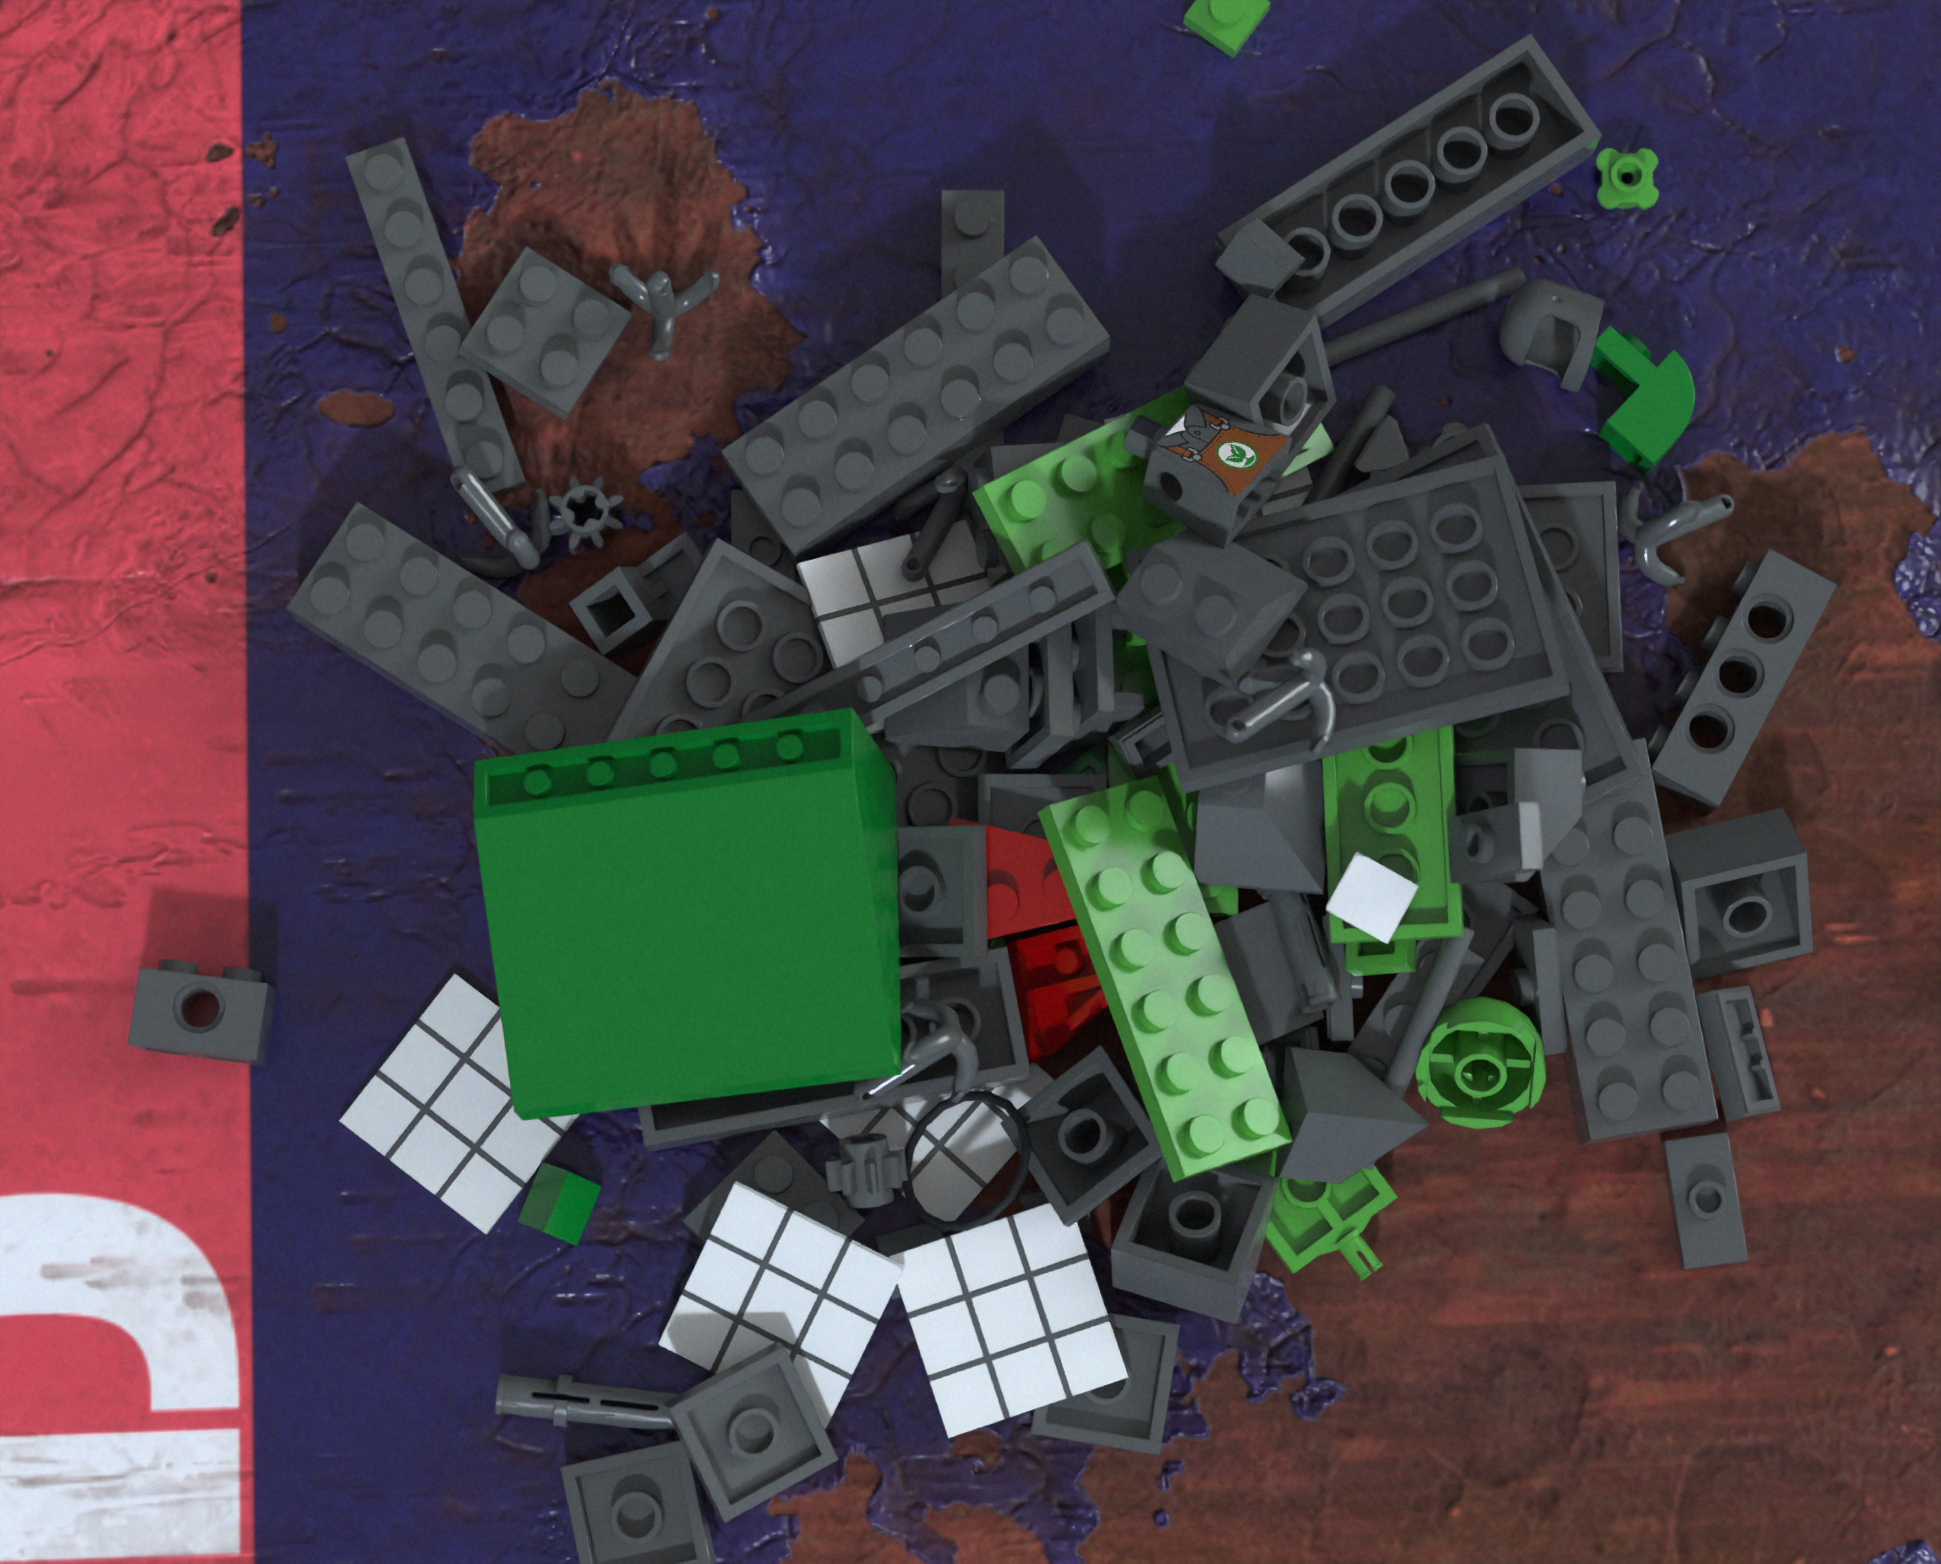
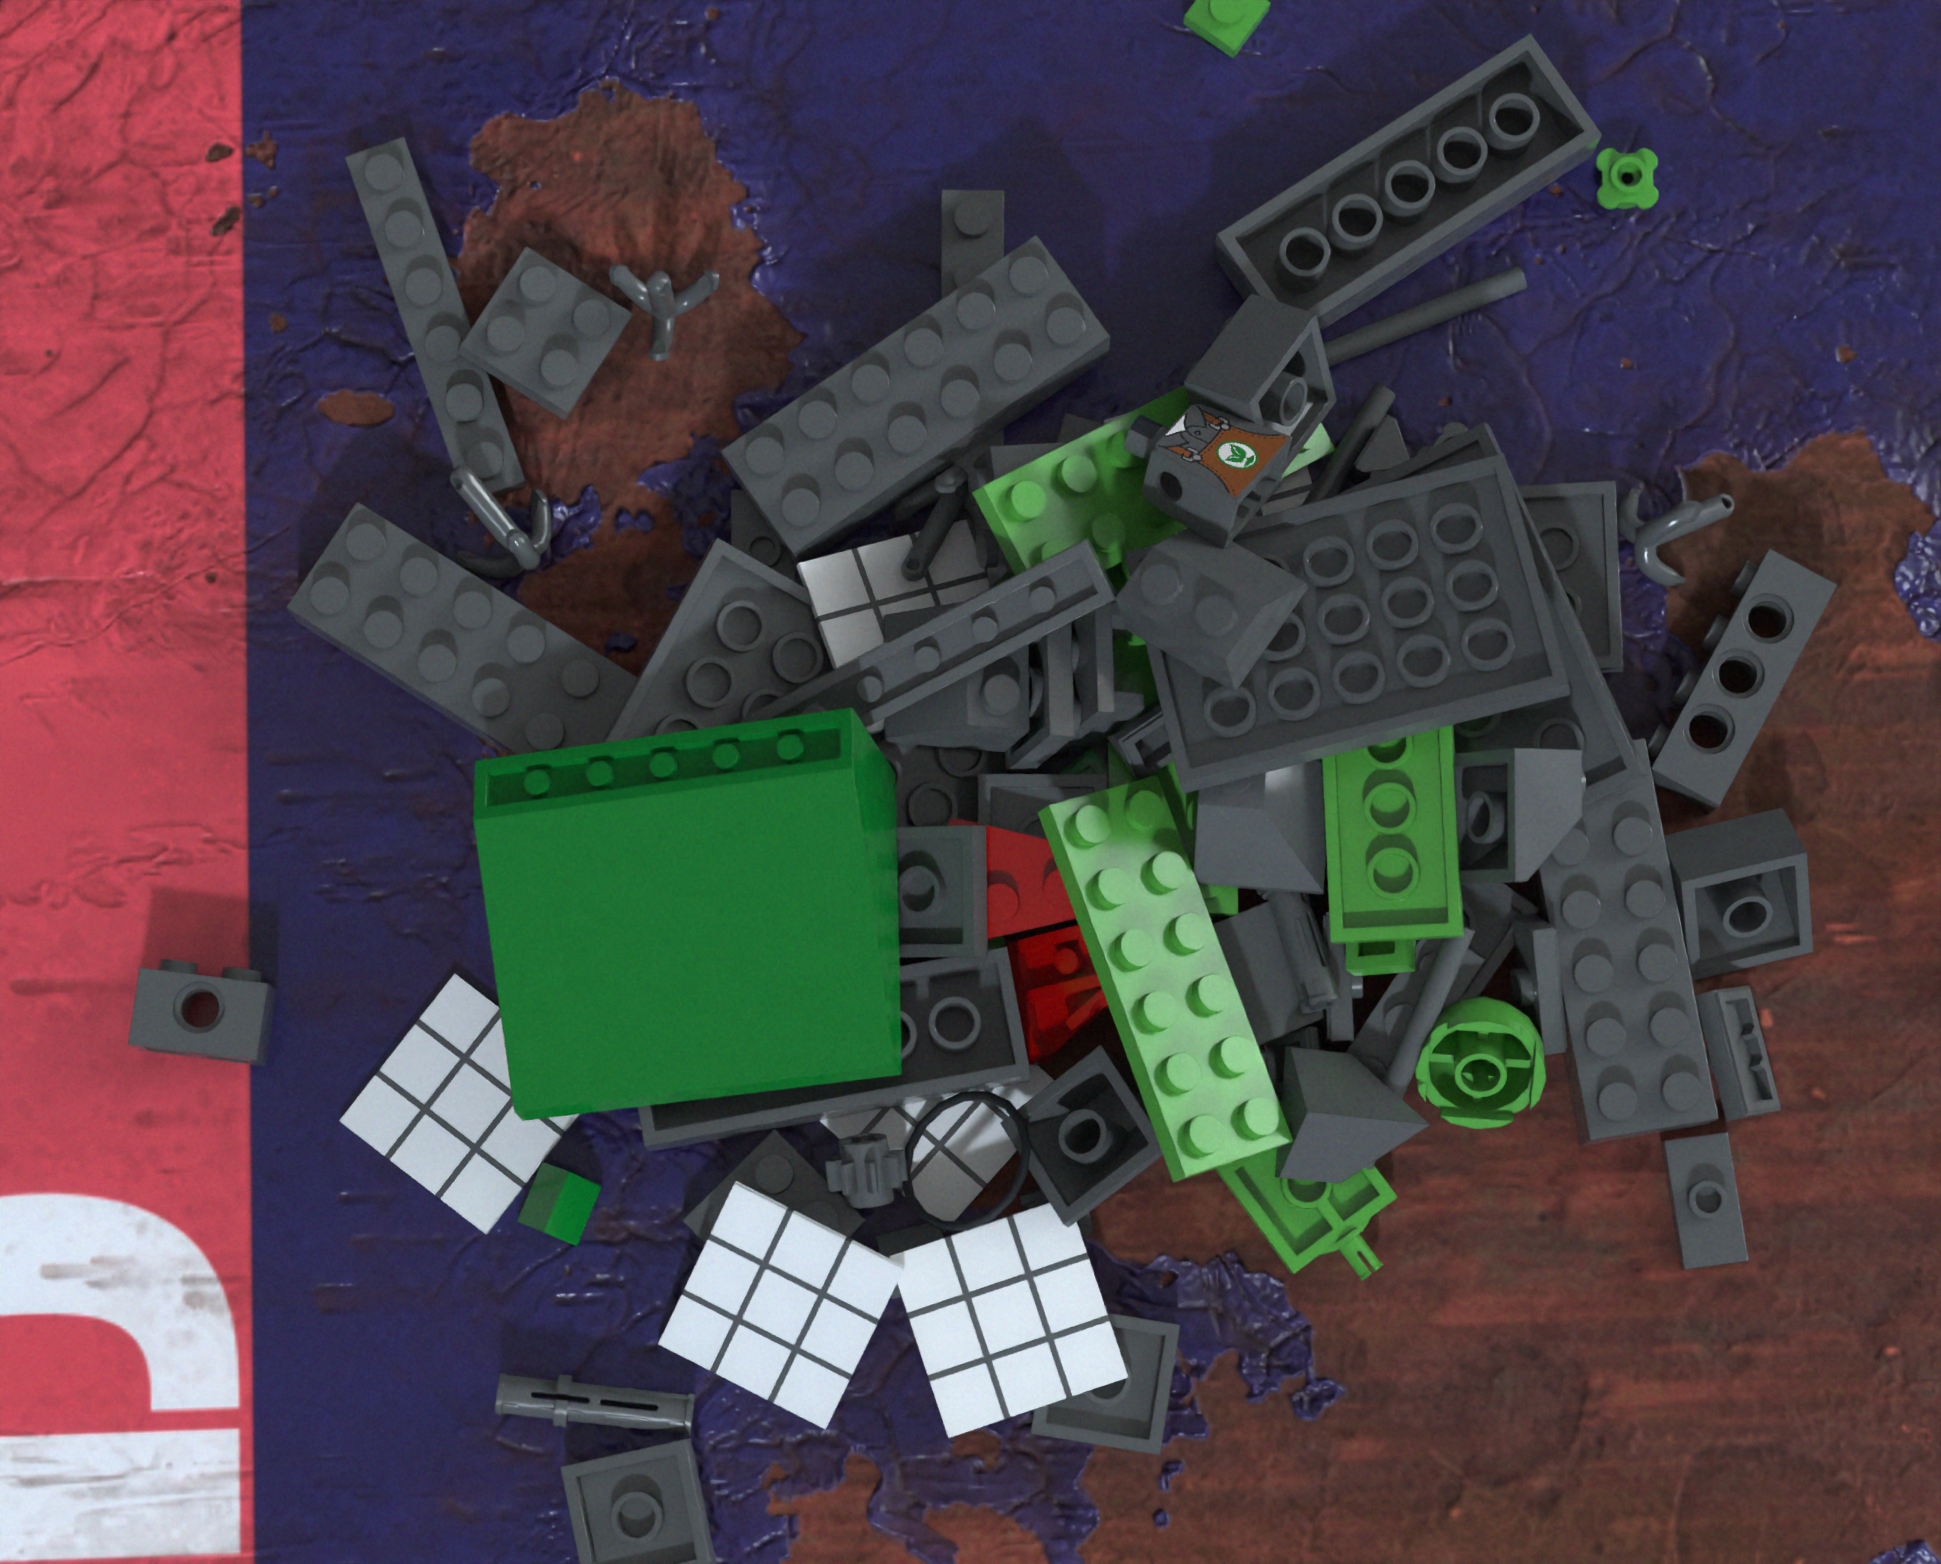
(579, 499): dark grey gear -> none
(636, 602): dark grey brick -> none
(751, 1431): dark grey plate -> none
(928, 1050): dark grey piece -> none
(1194, 1238): dark grey slope -> none
(1259, 260): dark grey slope -> none
(1292, 686): dark grey piece -> none
(1372, 897): white slope -> none
(1495, 843): dark grey plate -> none
(1551, 329): dark grey helmet -> none
(1657, 401): green brick -> none

